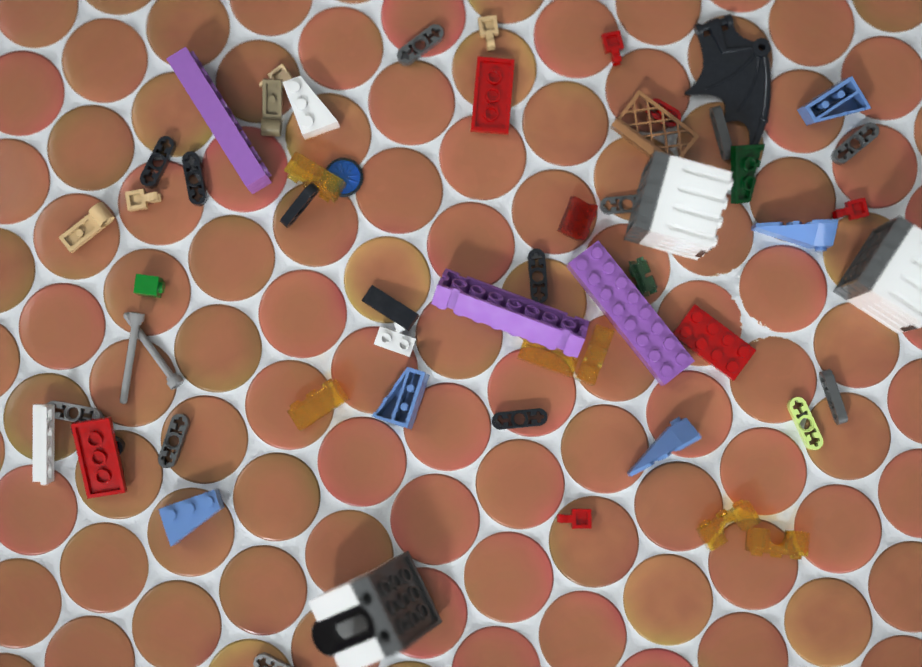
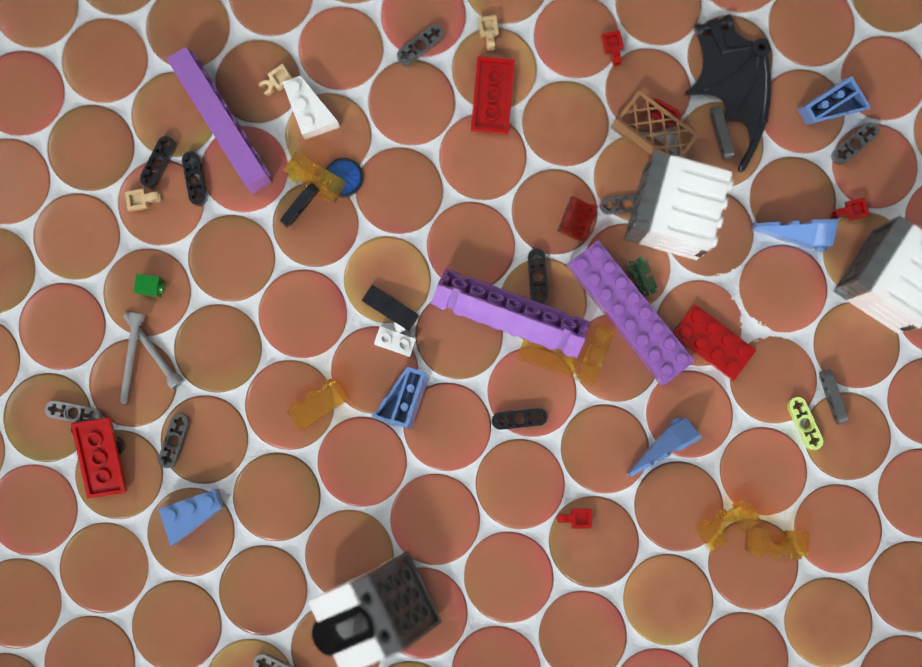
(43, 443): white fence -> none
(87, 228): tan plate -> none
(271, 107): dark tan plate -> none
(743, 168): dark green wing -> none

